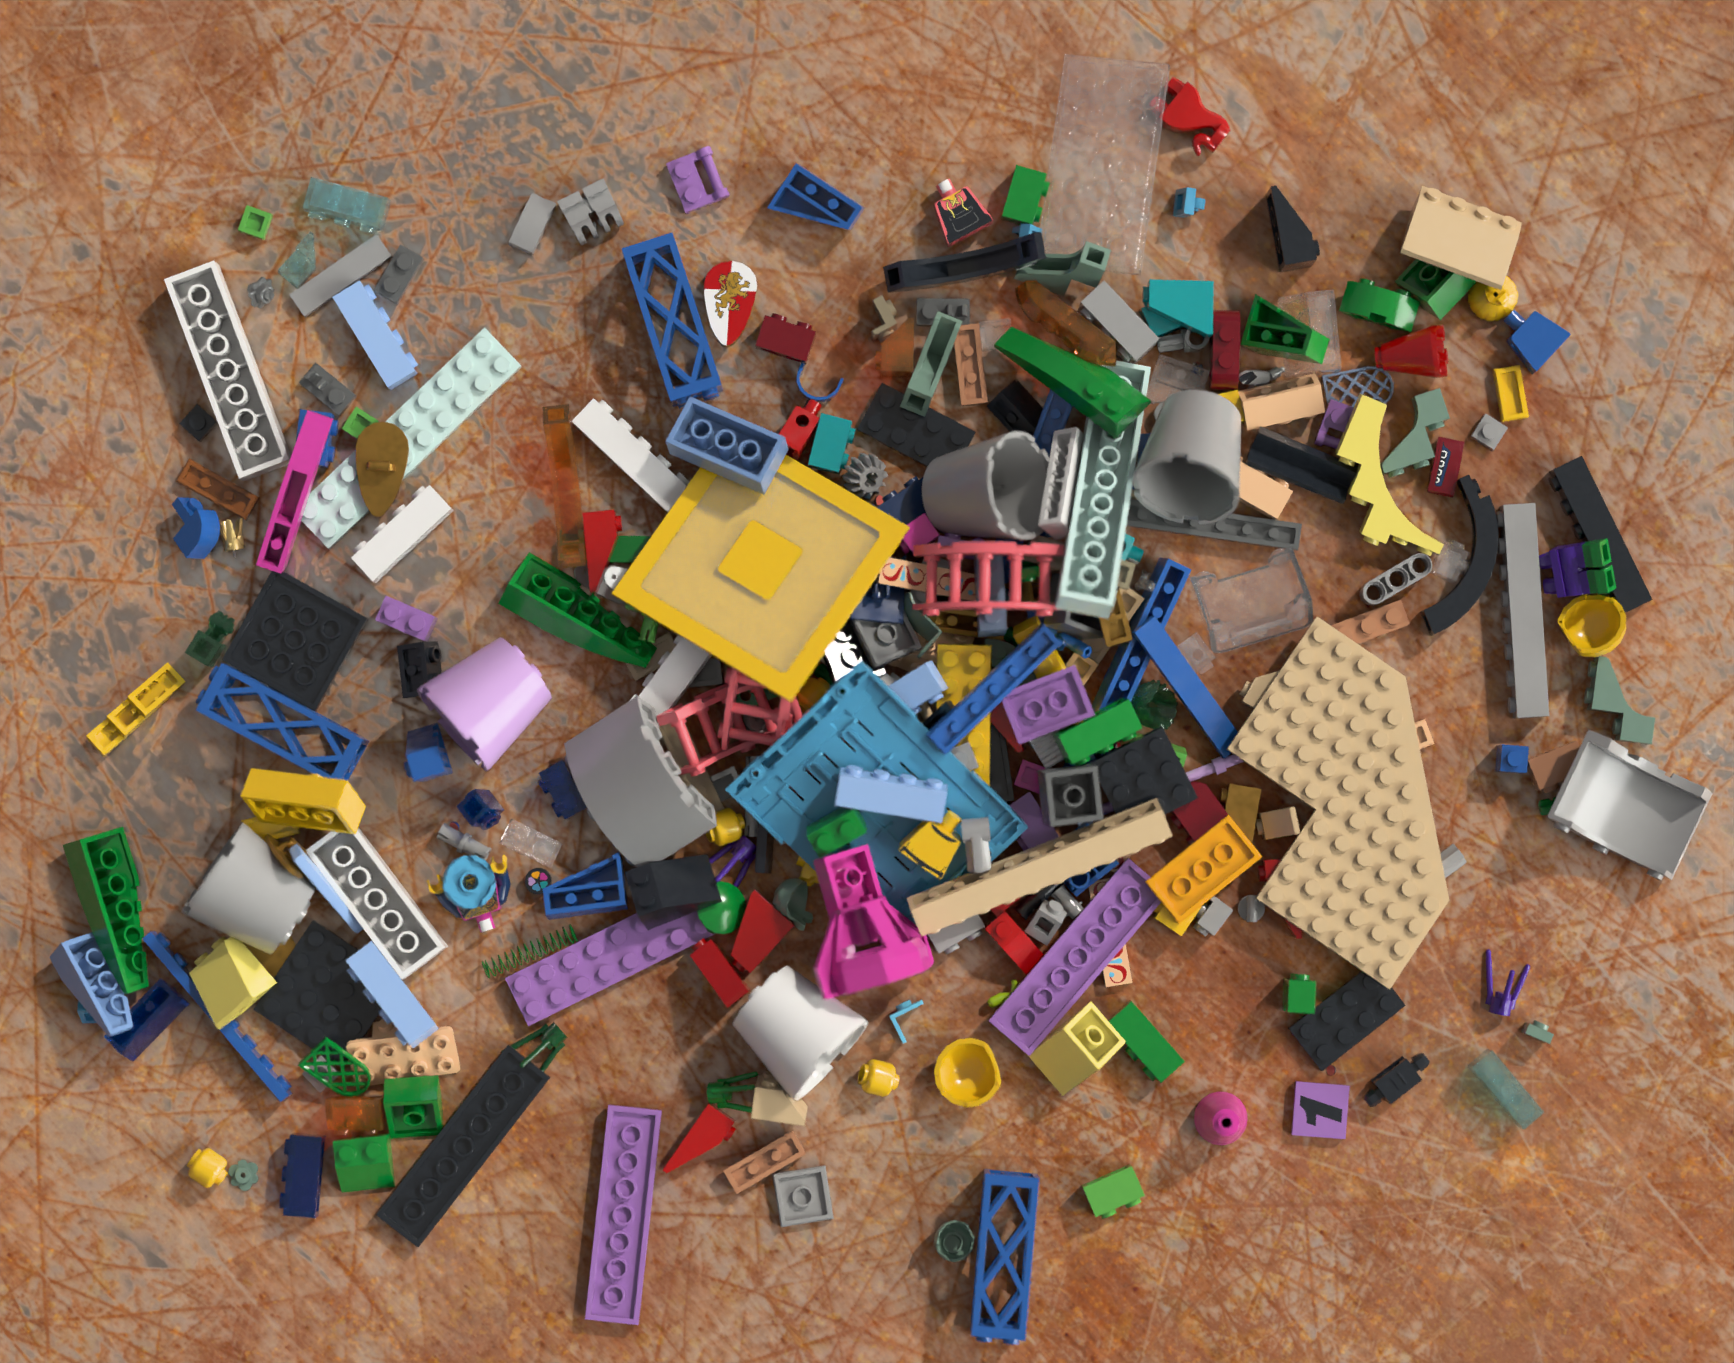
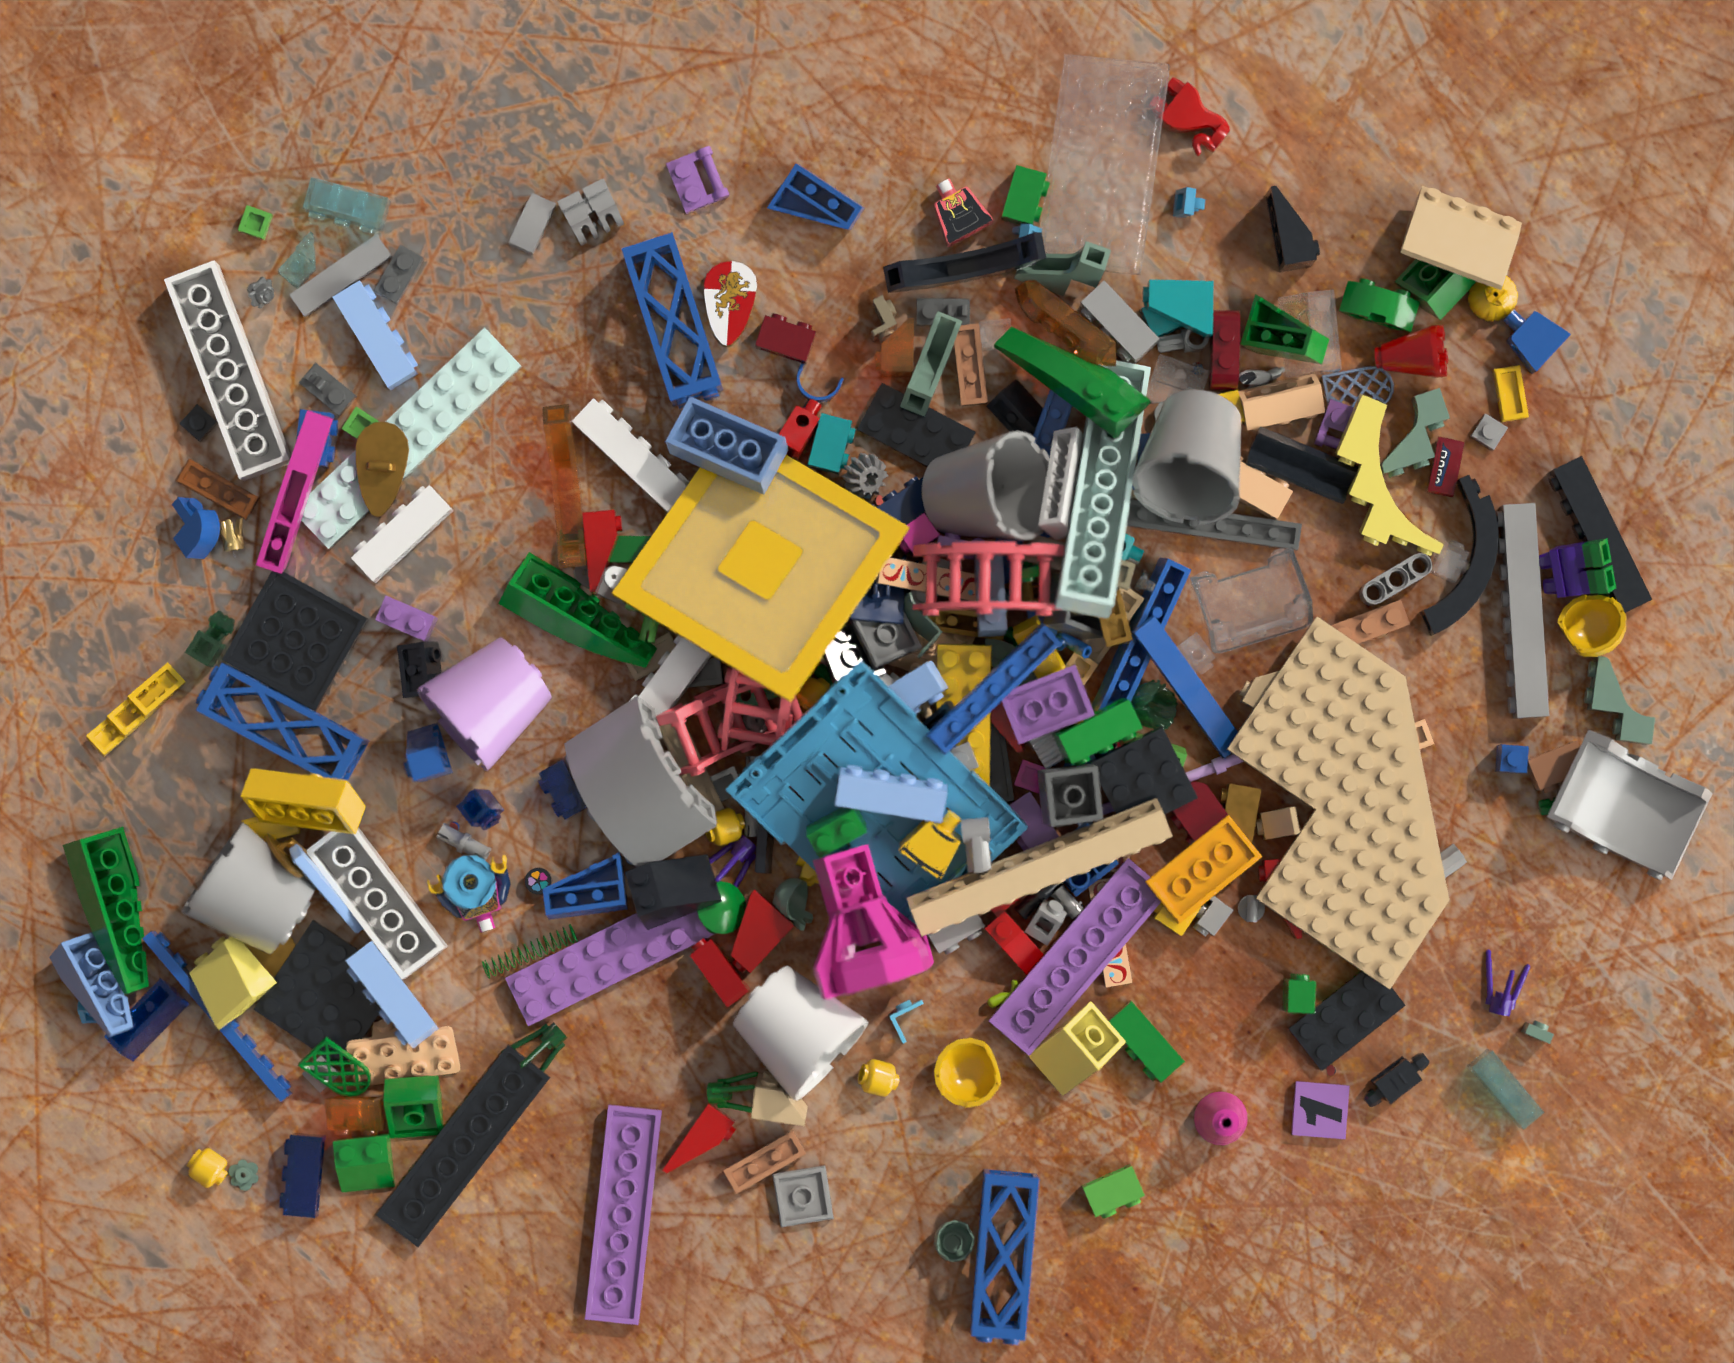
(530, 843): clear slope -> none

